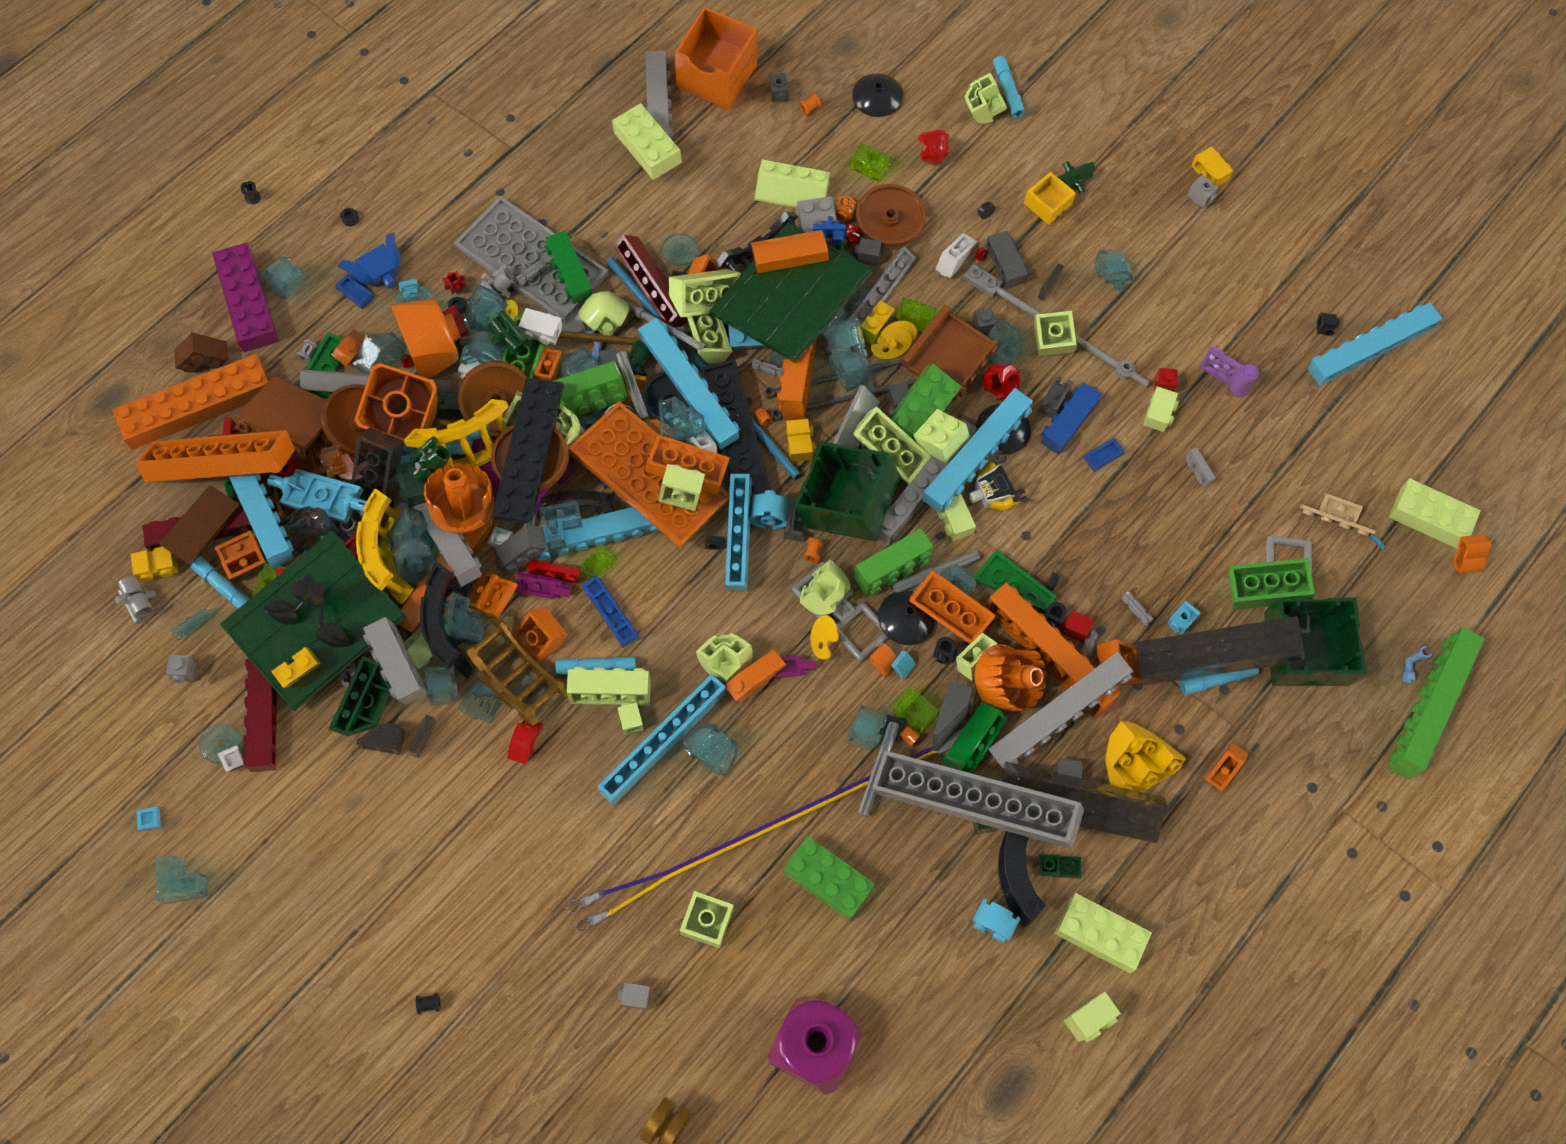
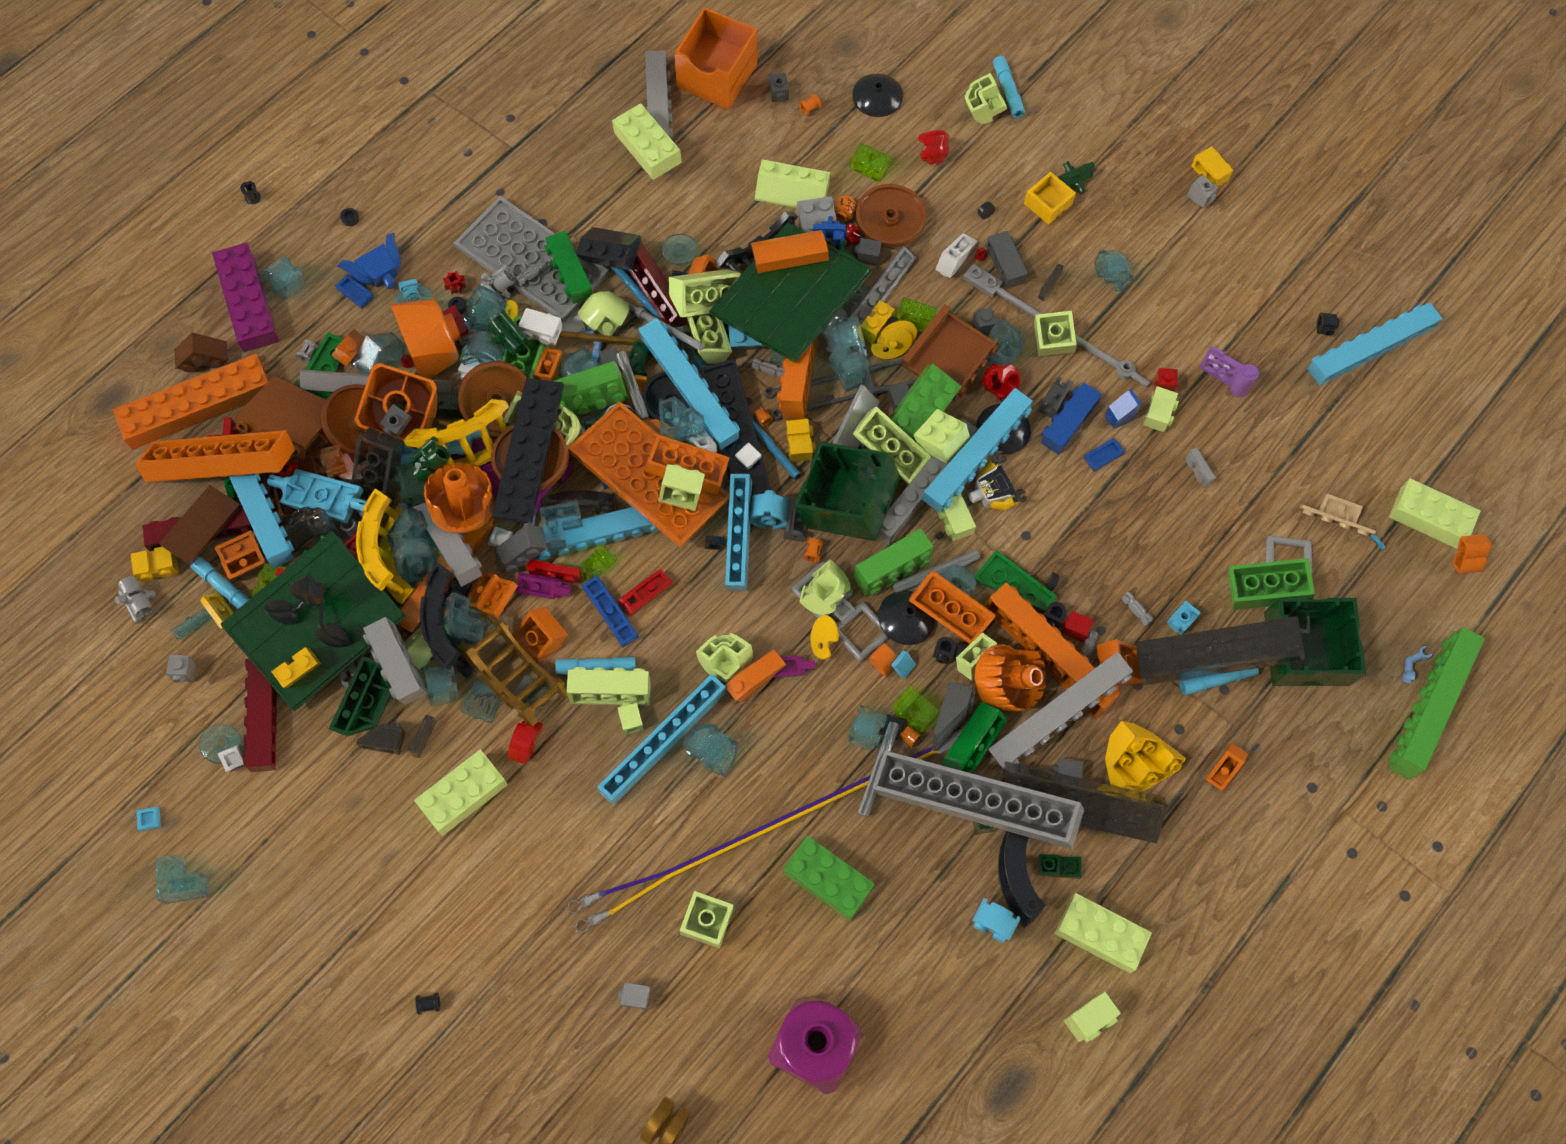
(216, 607): none -> yellow plate
(395, 421): none -> dark grey brick
(461, 792): none -> yellowish green brick
(609, 248): none -> black slope
(645, 592): none -> red plate
(748, 456): none -> white tile
(1123, 409): none -> slope

